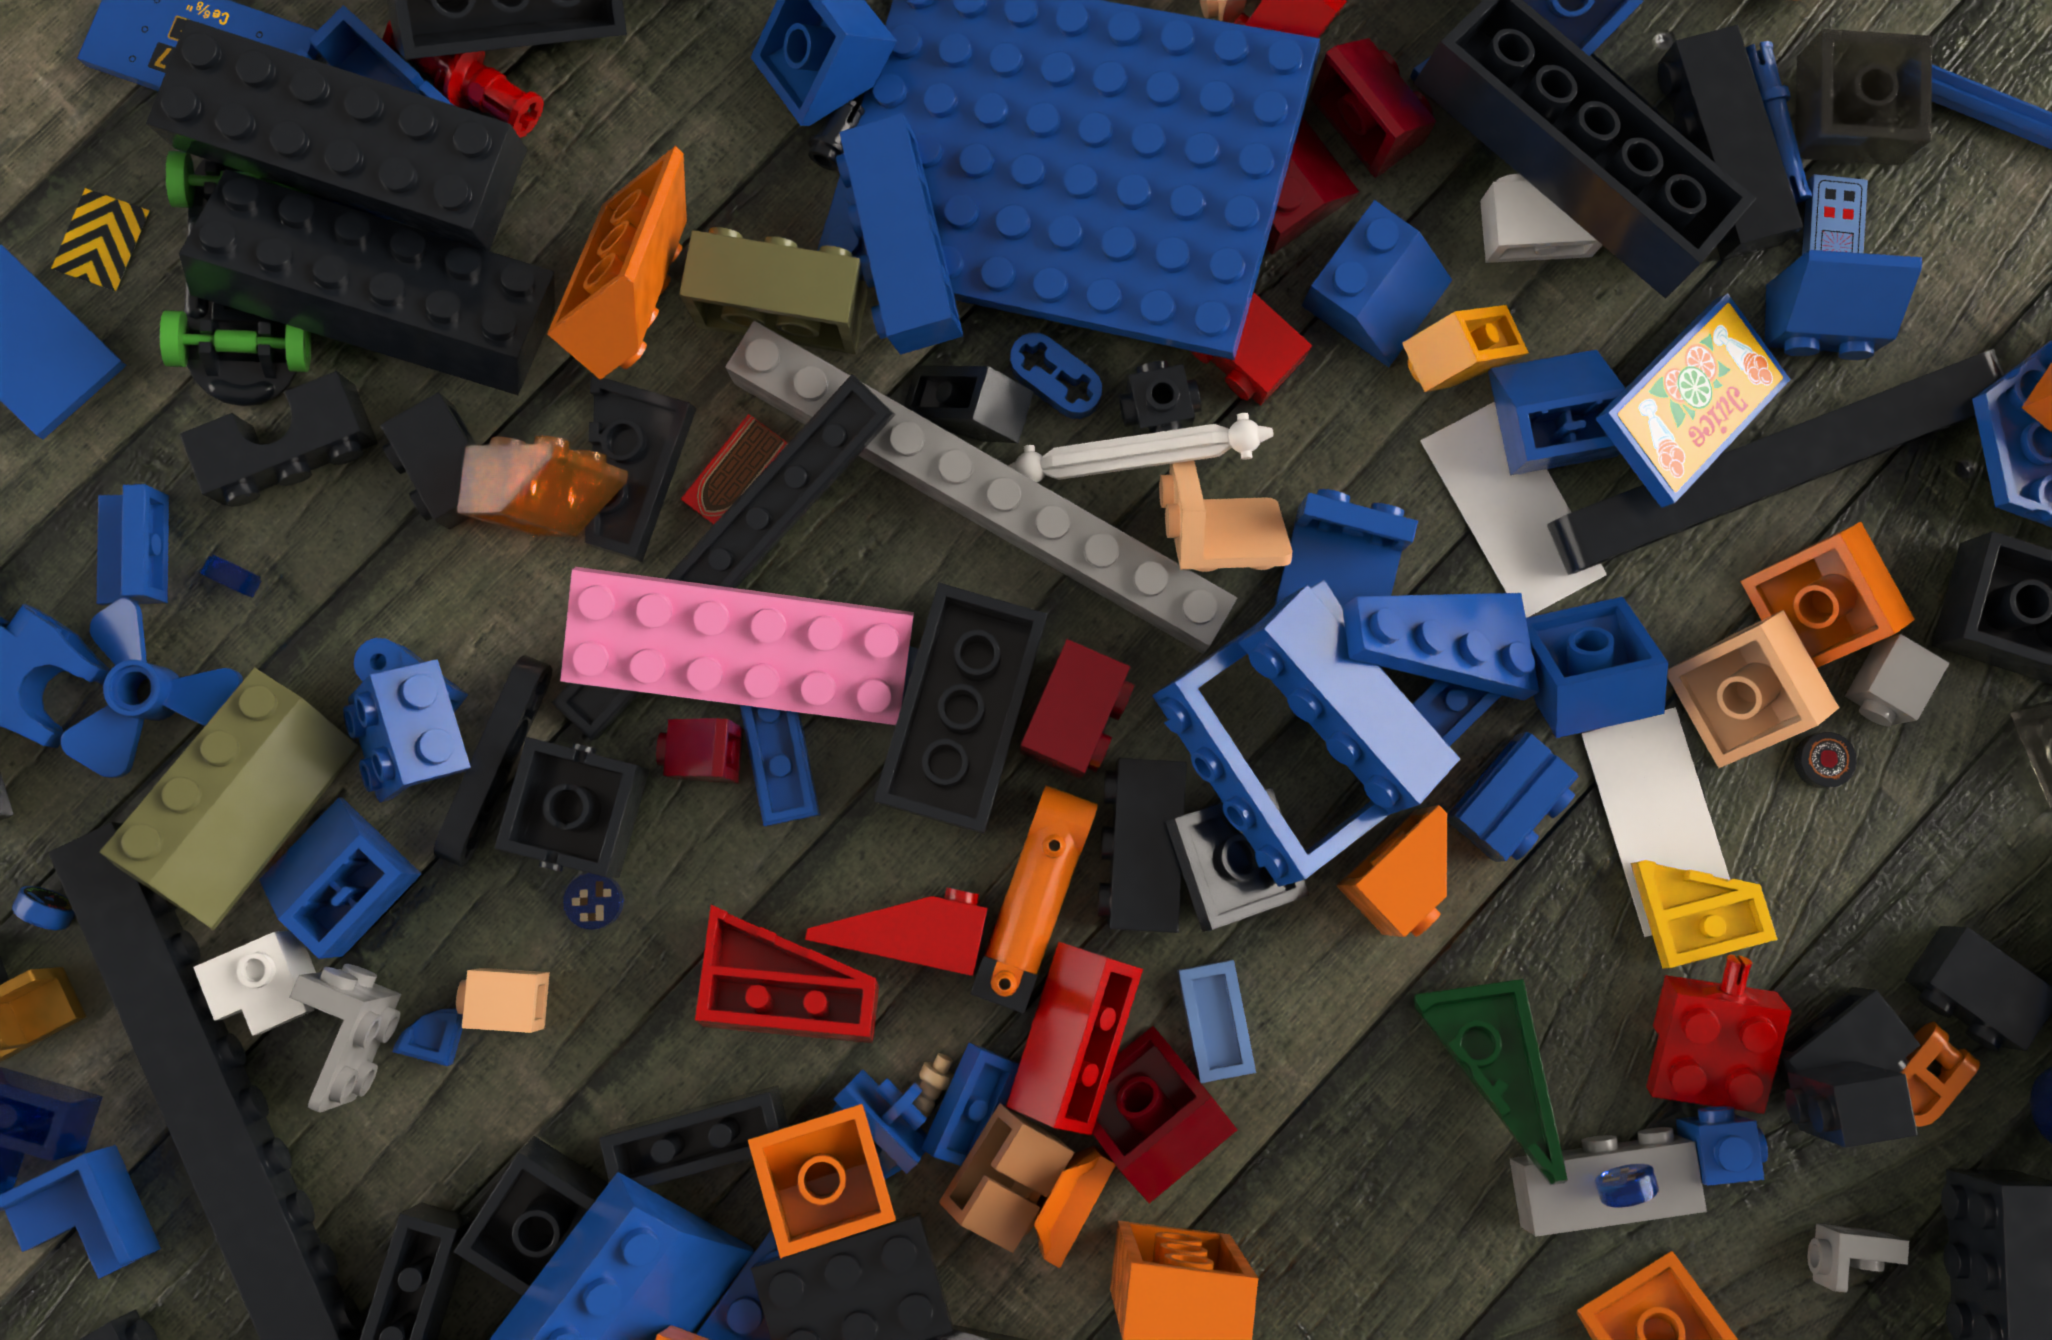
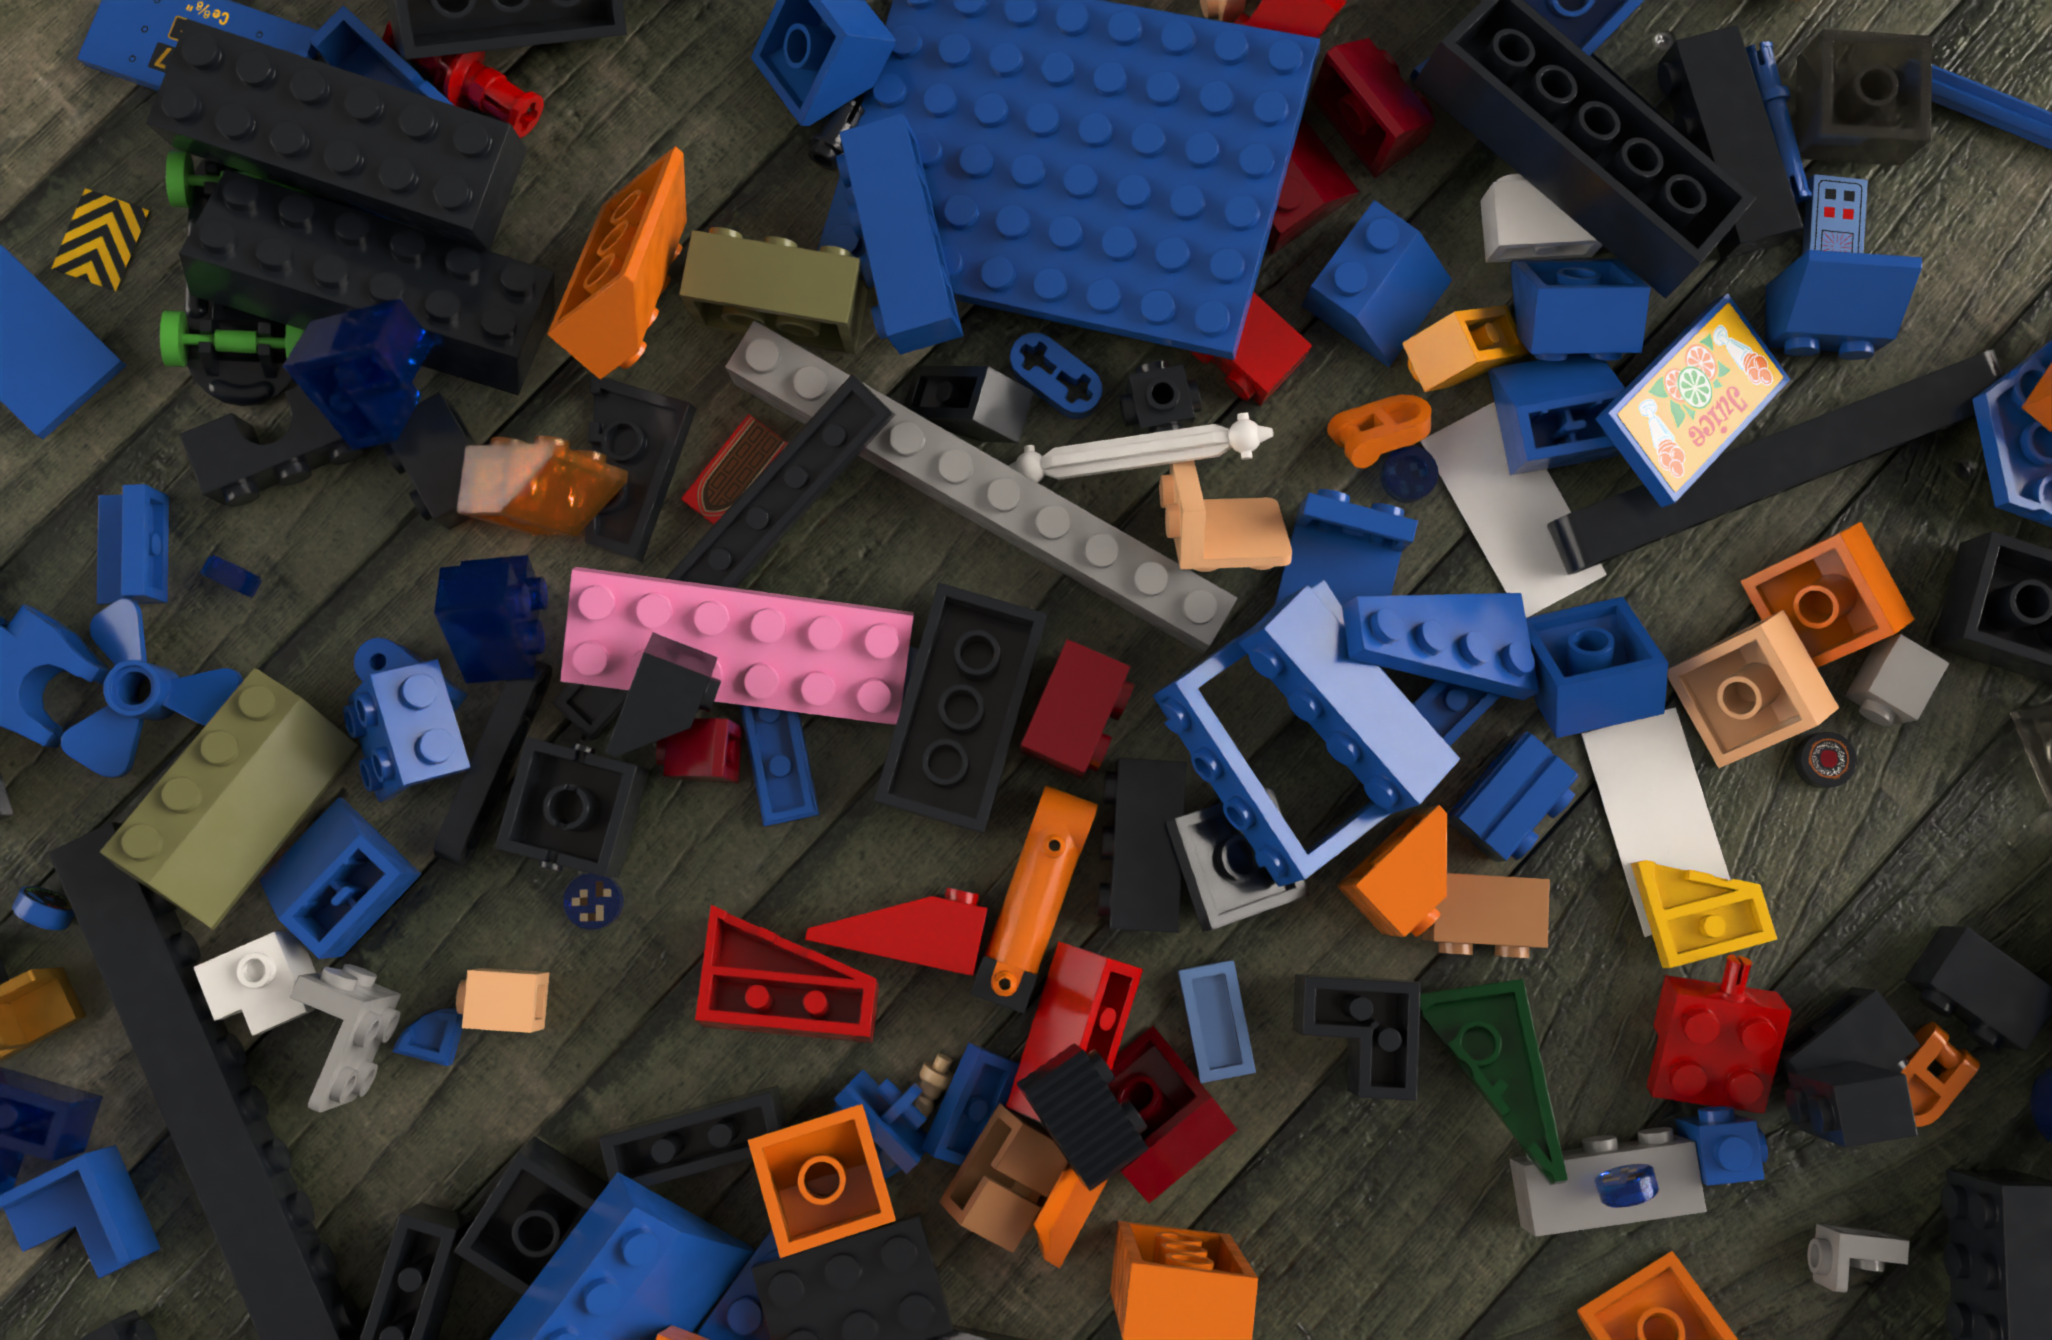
(362, 370): none -> clear blue brick
(492, 617): none -> clear blue brick
(664, 694): none -> black slope
(1084, 1115): none -> black brick
(1380, 427): none -> orange plate
(1381, 1027): none -> black brick
(1409, 474): none -> clear blue tile
(1492, 912): none -> medium nougat piece
(1579, 307): none -> blue slope

